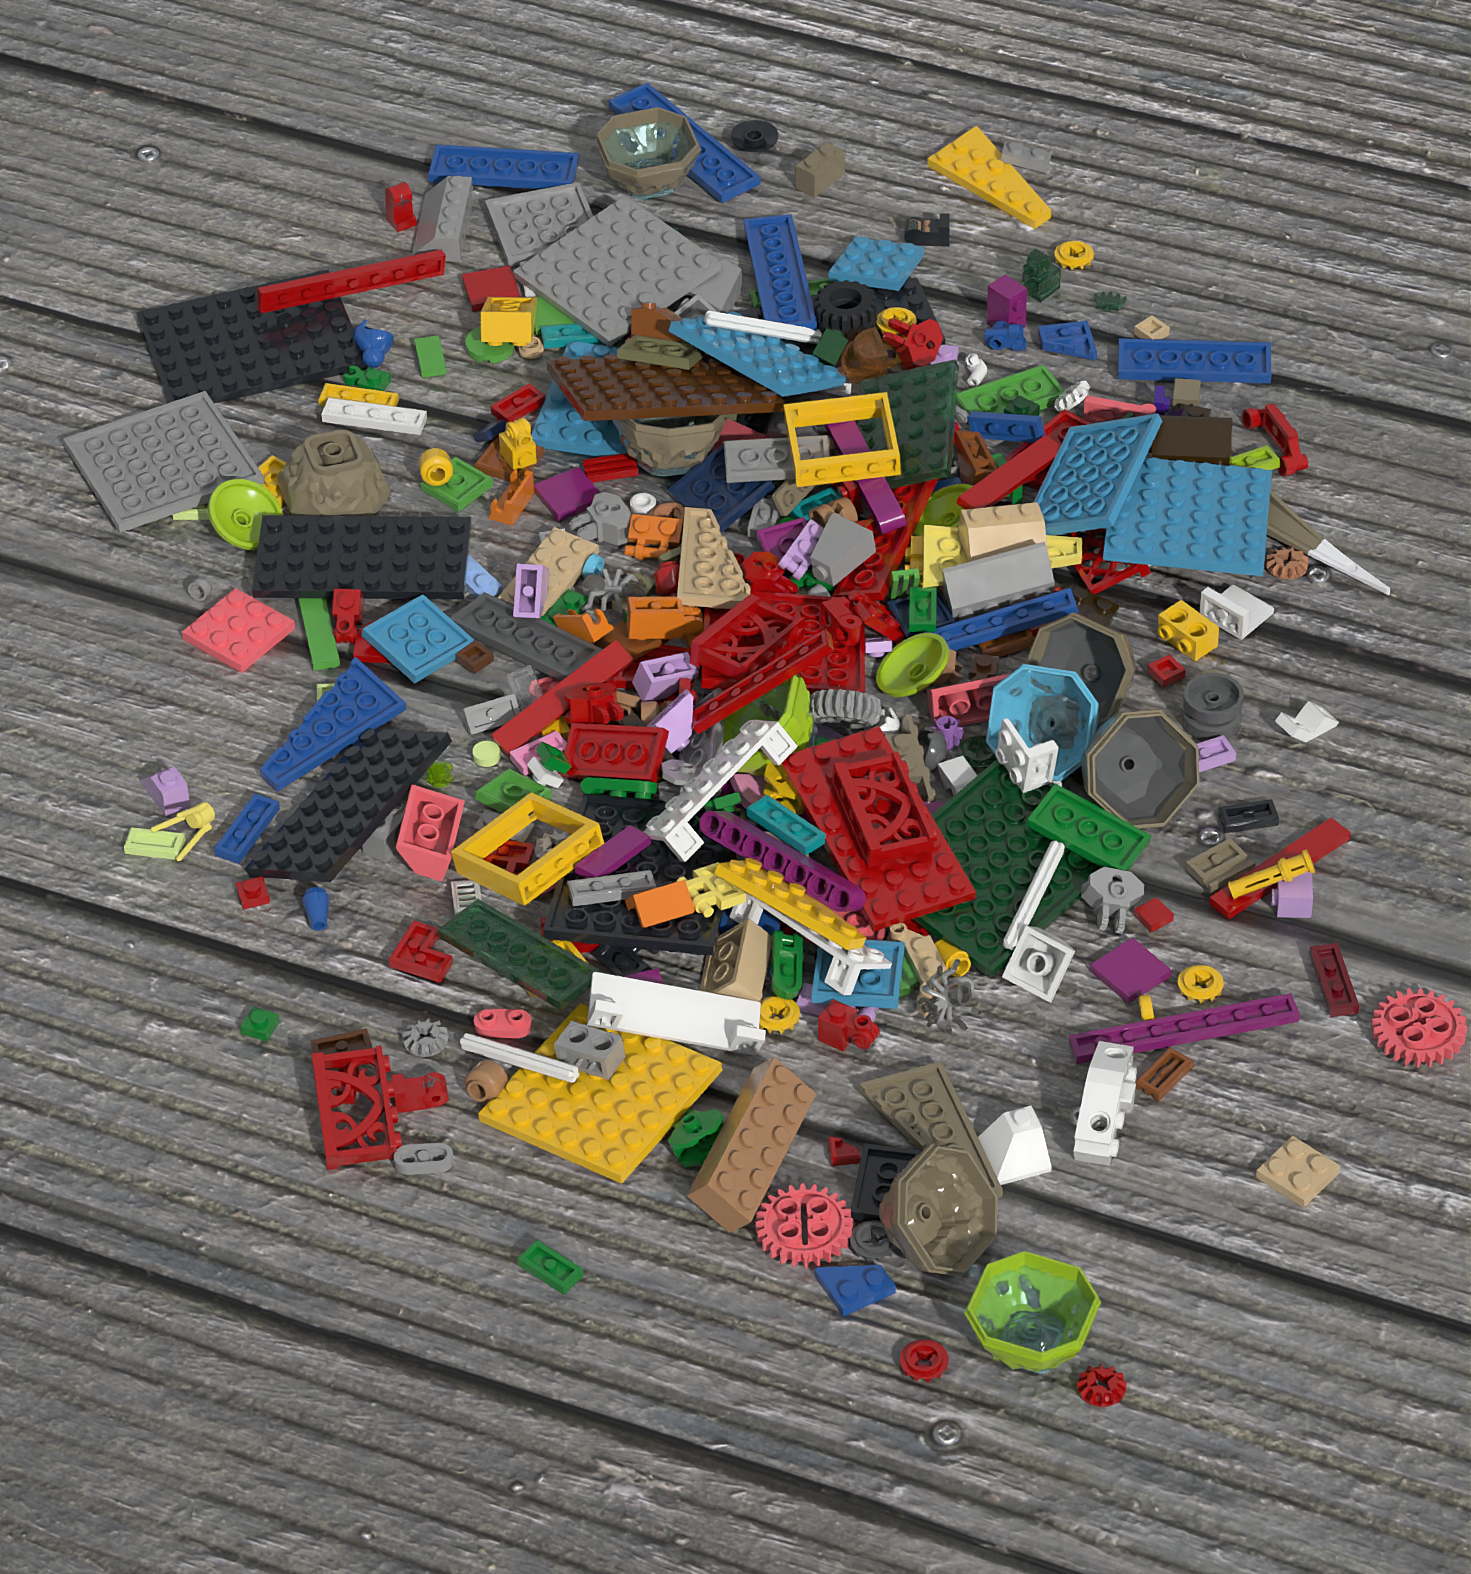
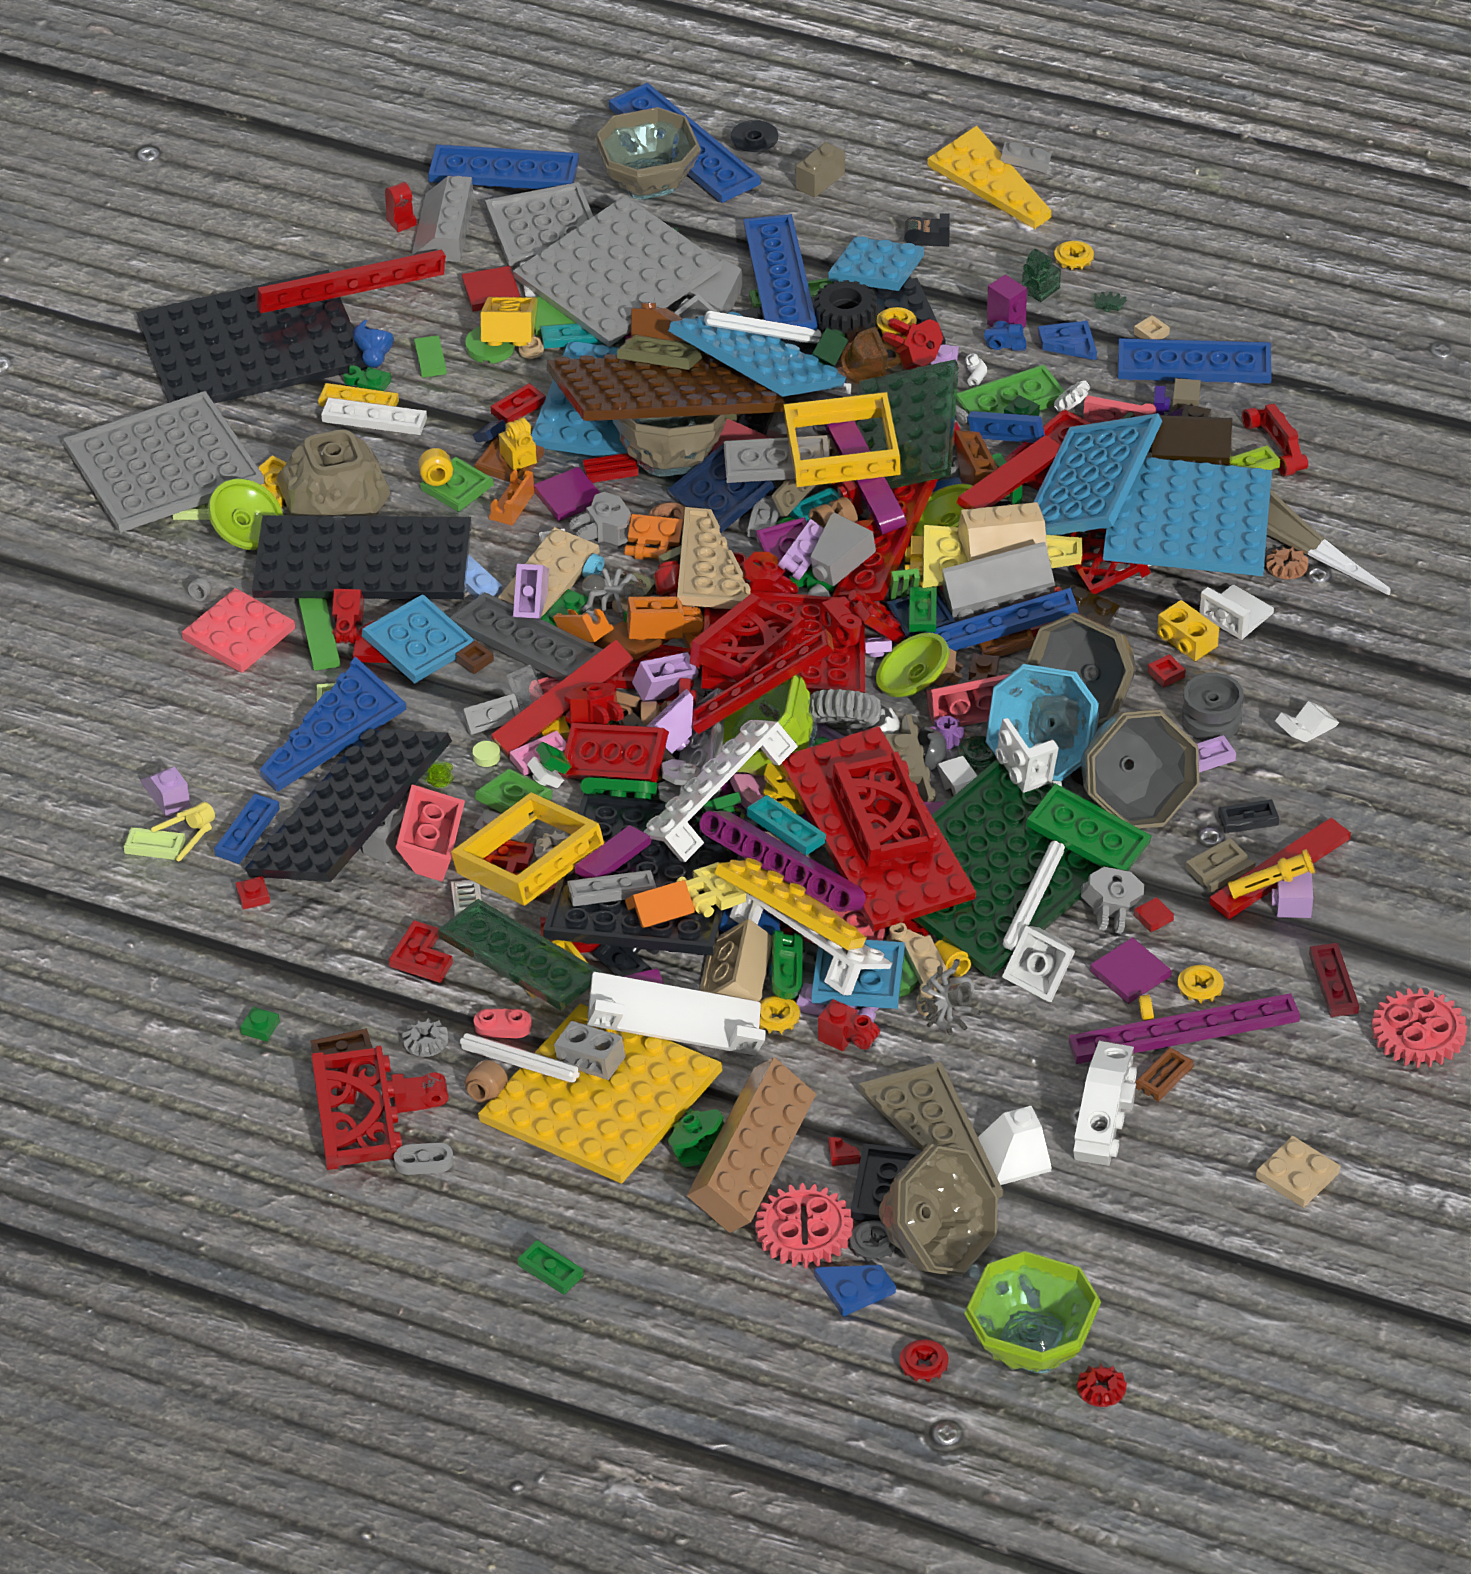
(316, 906): blue cone -> none
(642, 504): white tile -> none

